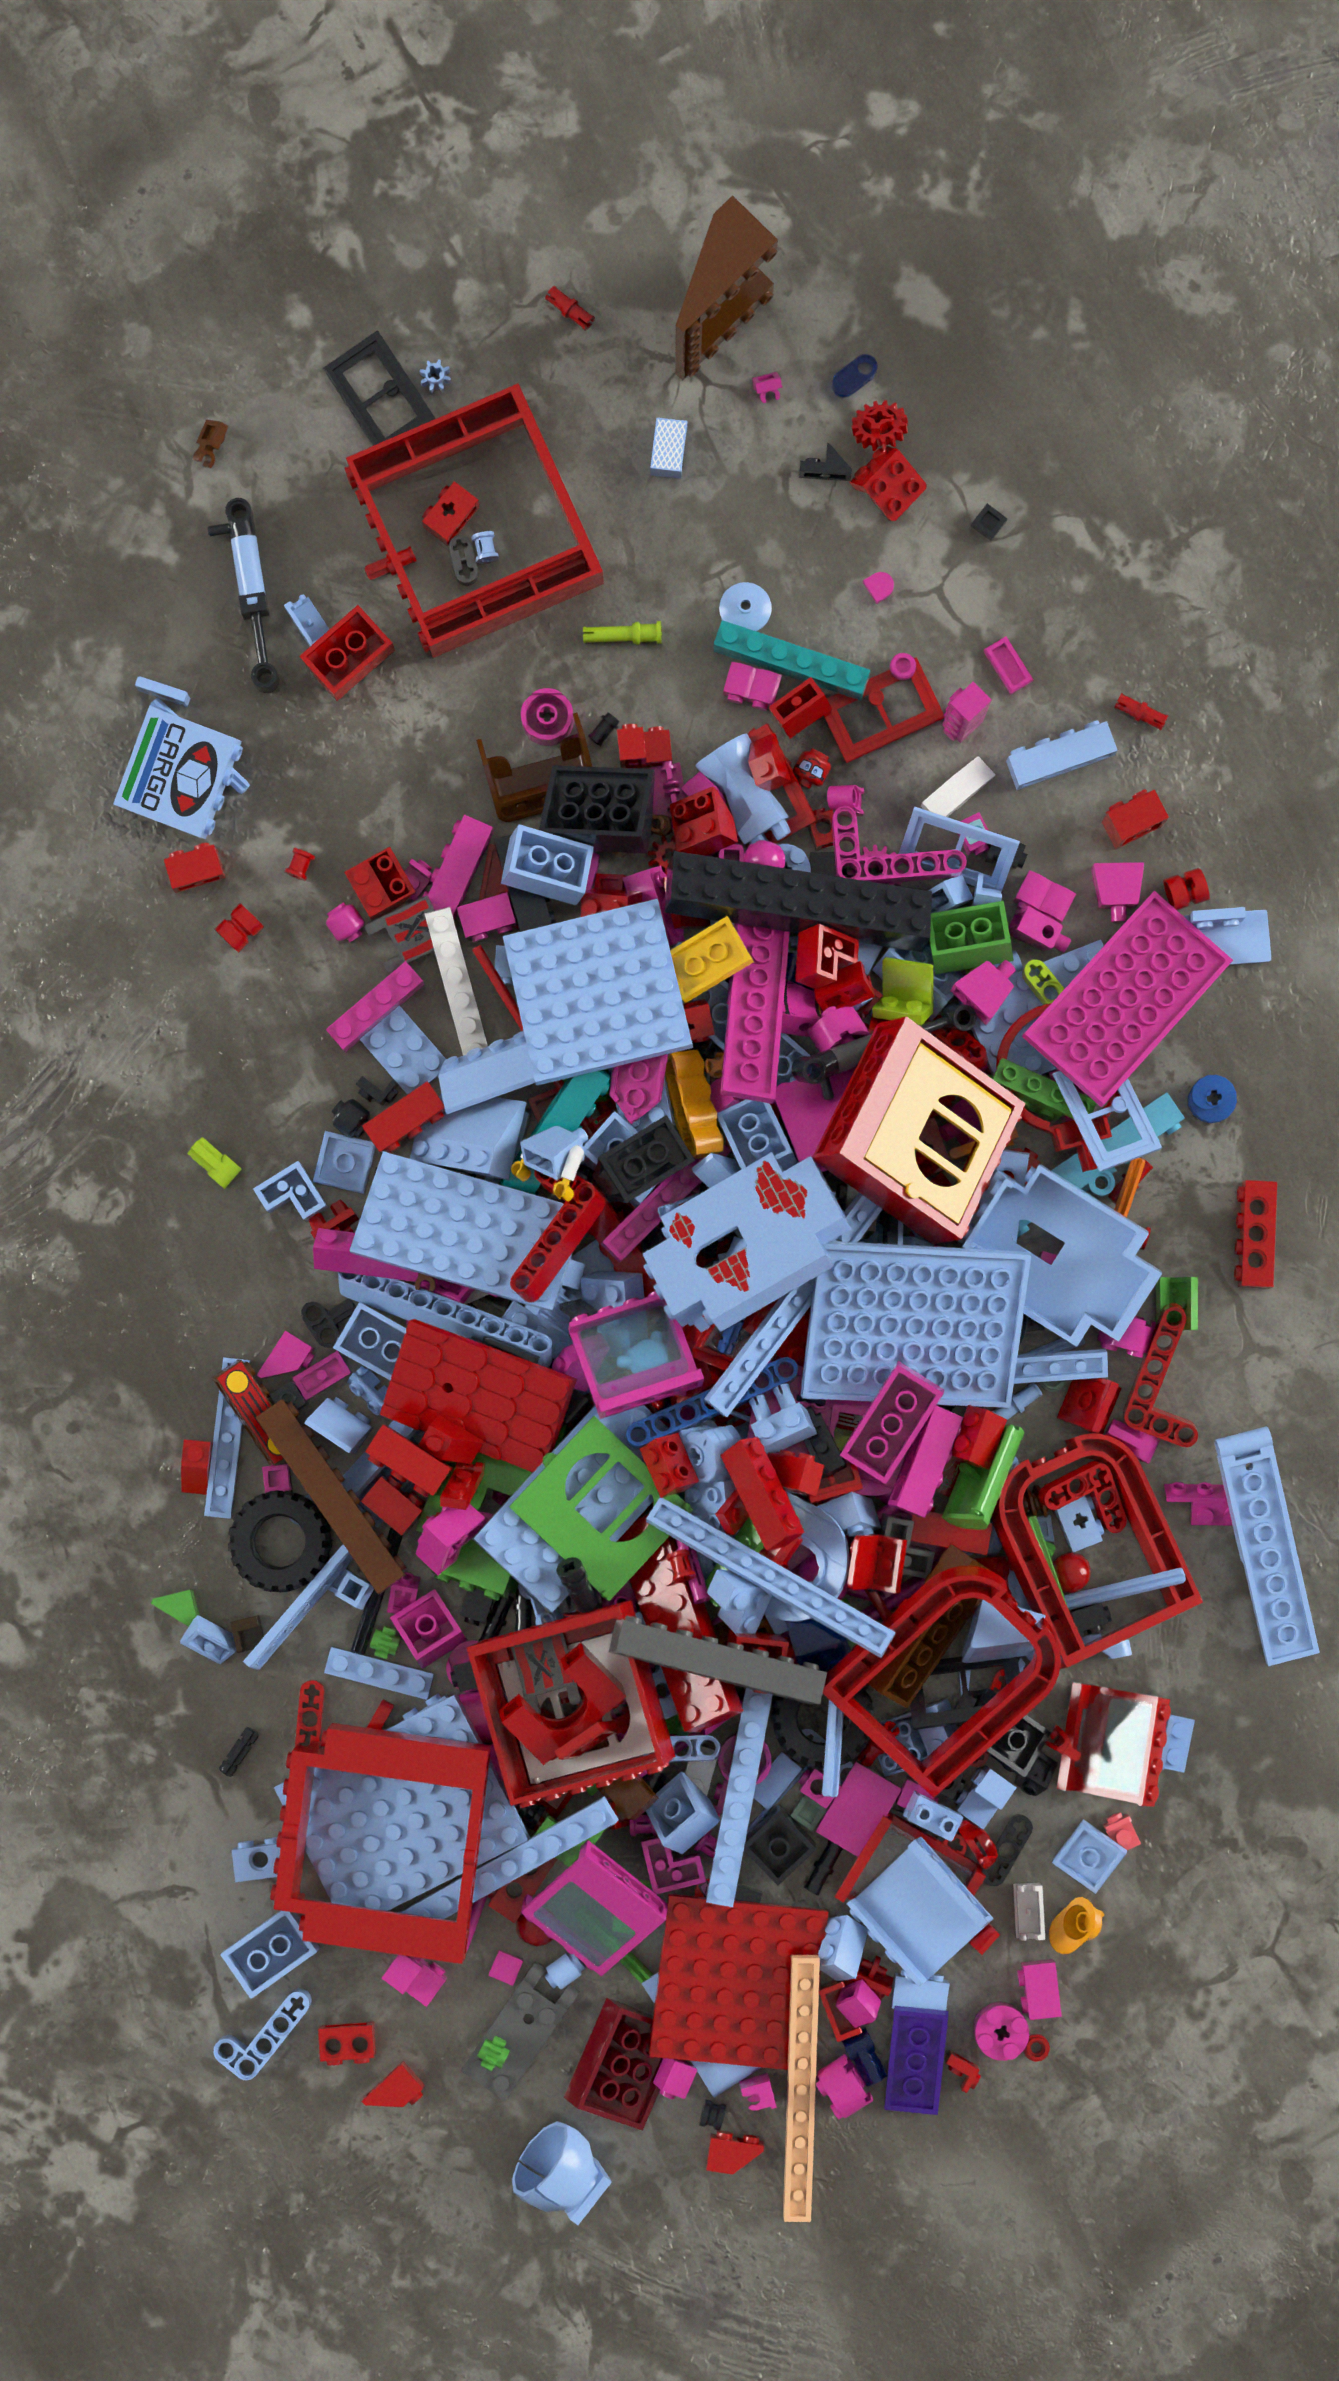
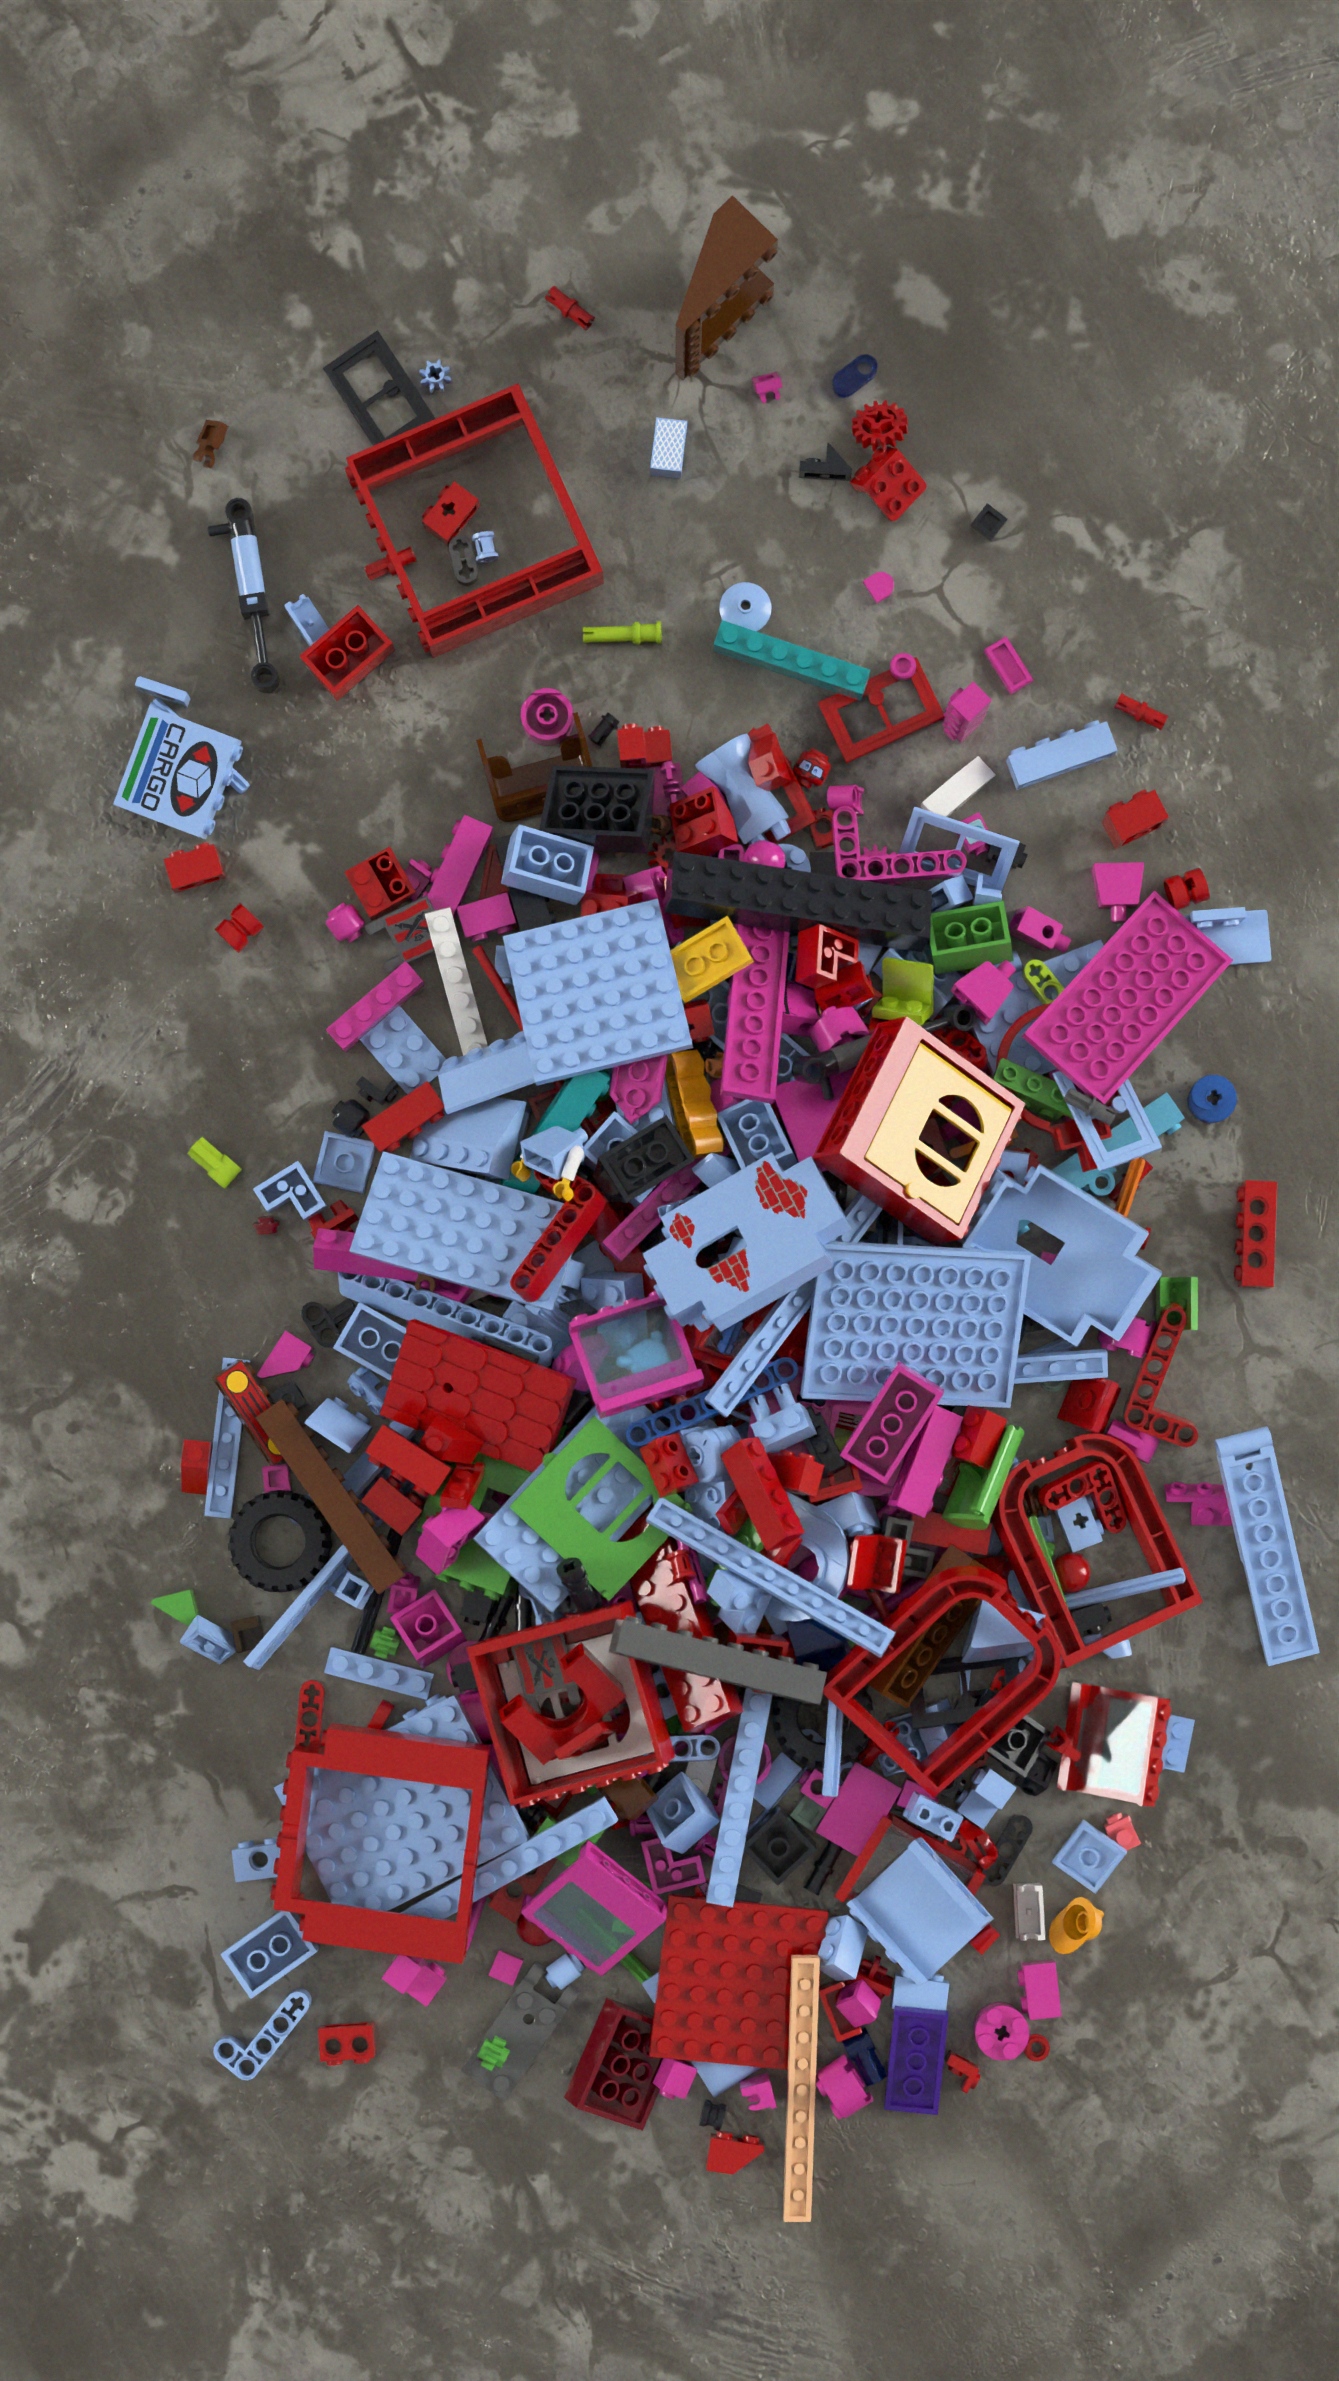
(238, 1751): black axle -> none
(266, 1225): none -> dark red plate
(299, 864): red bush -> none
(322, 1375): dark pink plate -> none
(396, 2089): red slope -> none
(569, 2172): light blue plate -> none
(752, 686): dark pink brick -> none
(800, 707): red brick -> none
(1020, 1401): light blue pin -> none
(1044, 896): dark pink brick -> none
(1090, 1106): none -> dark grey axle

